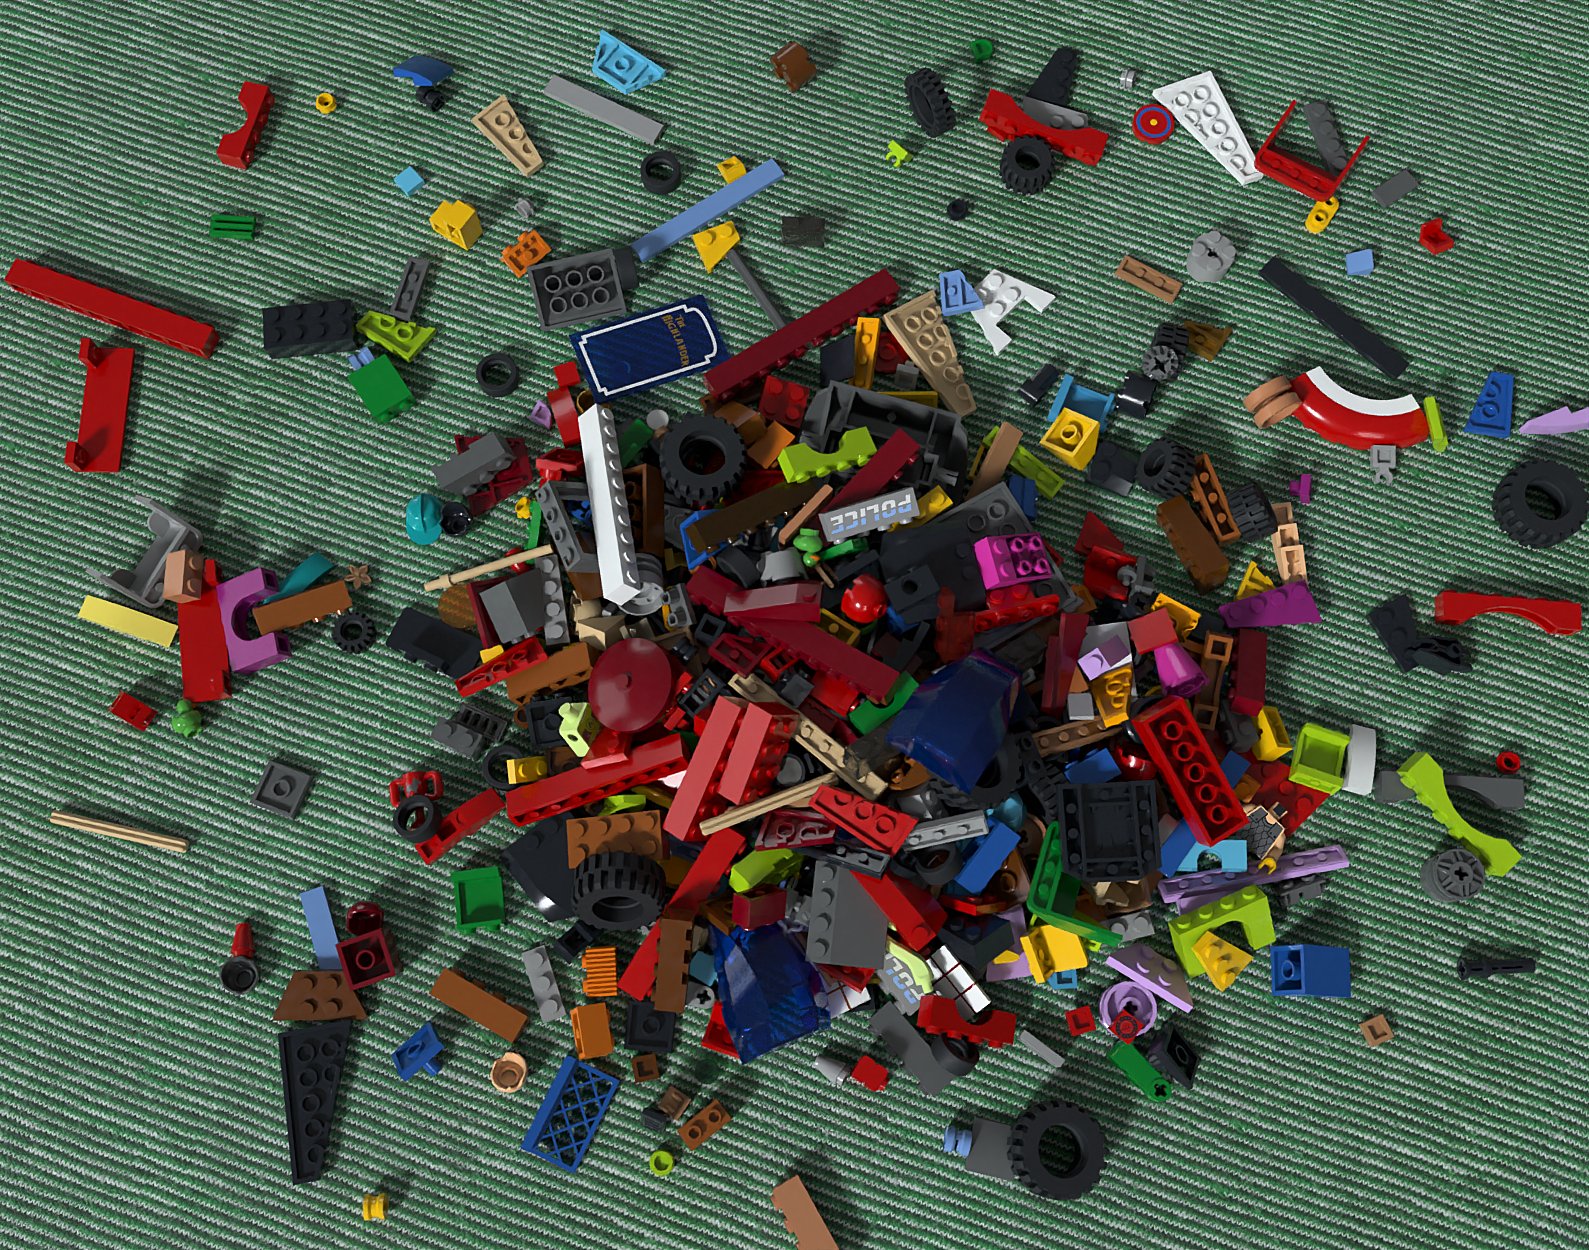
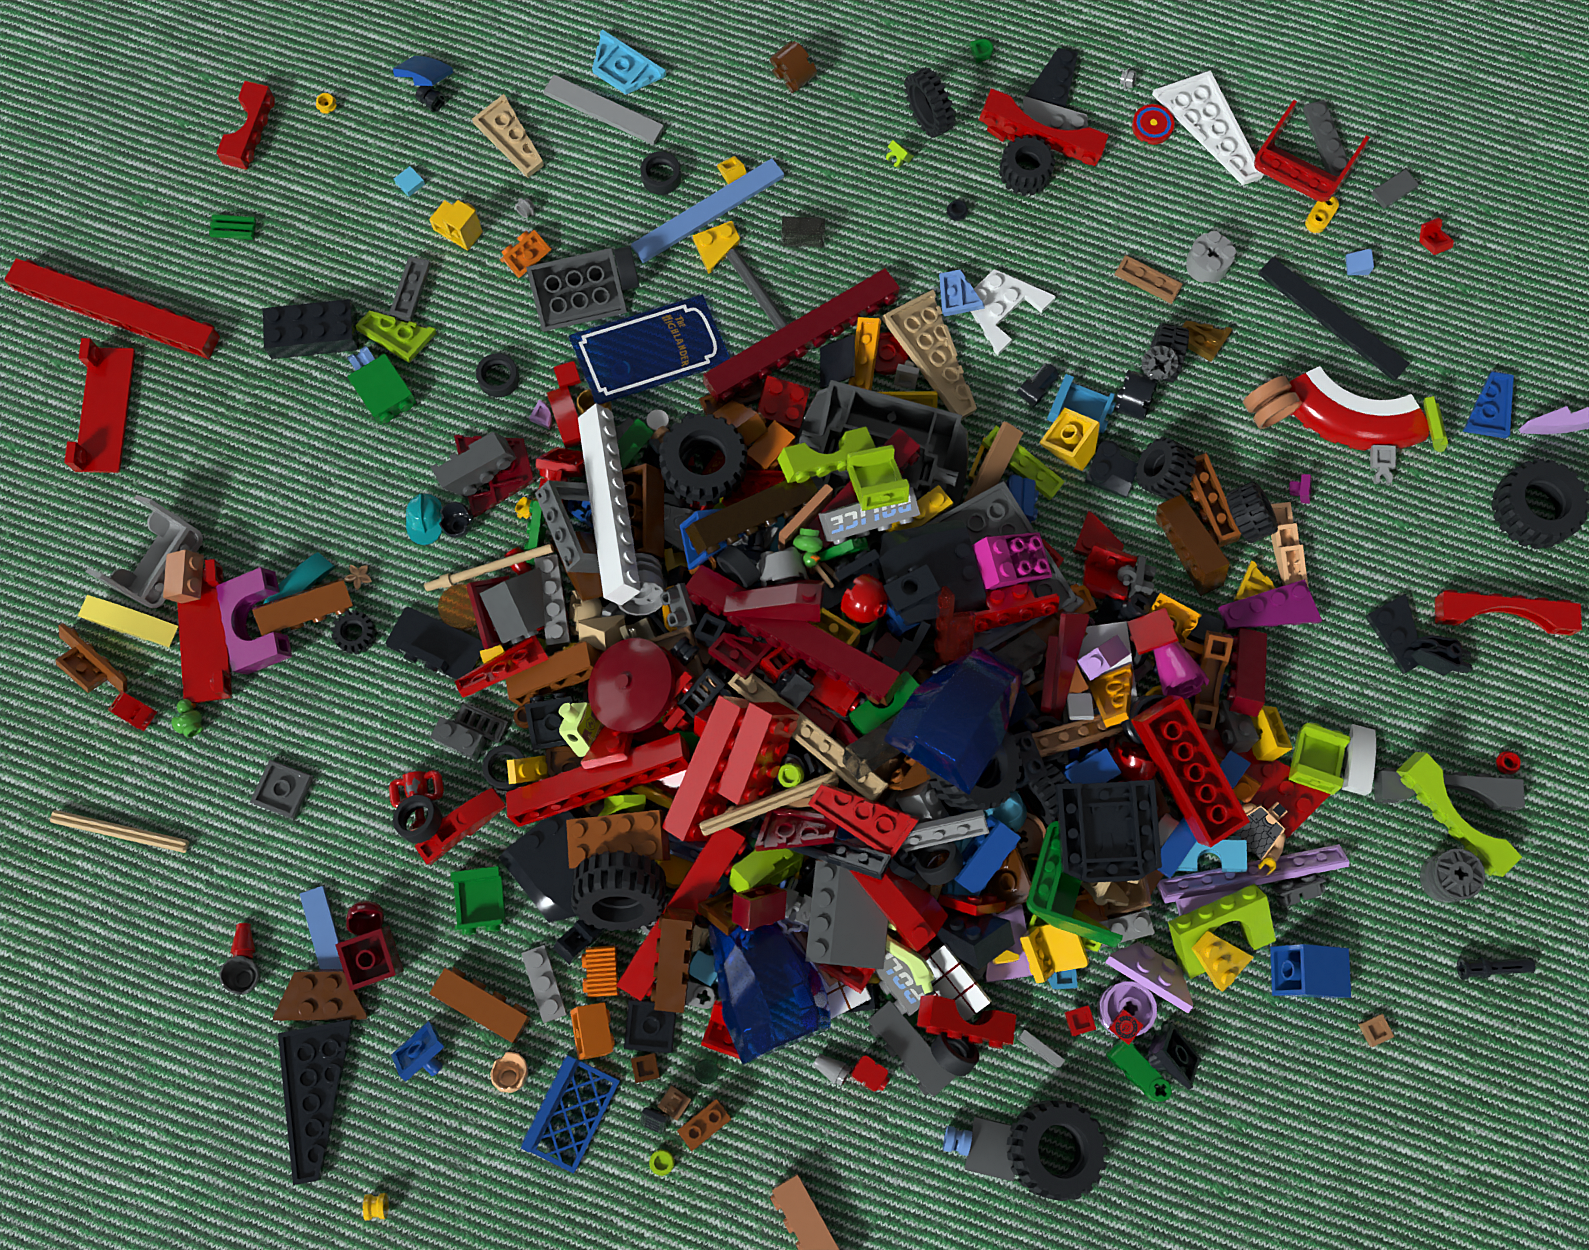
(86, 665): none -> dark orange bracket
(790, 775): none -> lime tile
(877, 478): none -> lime panel

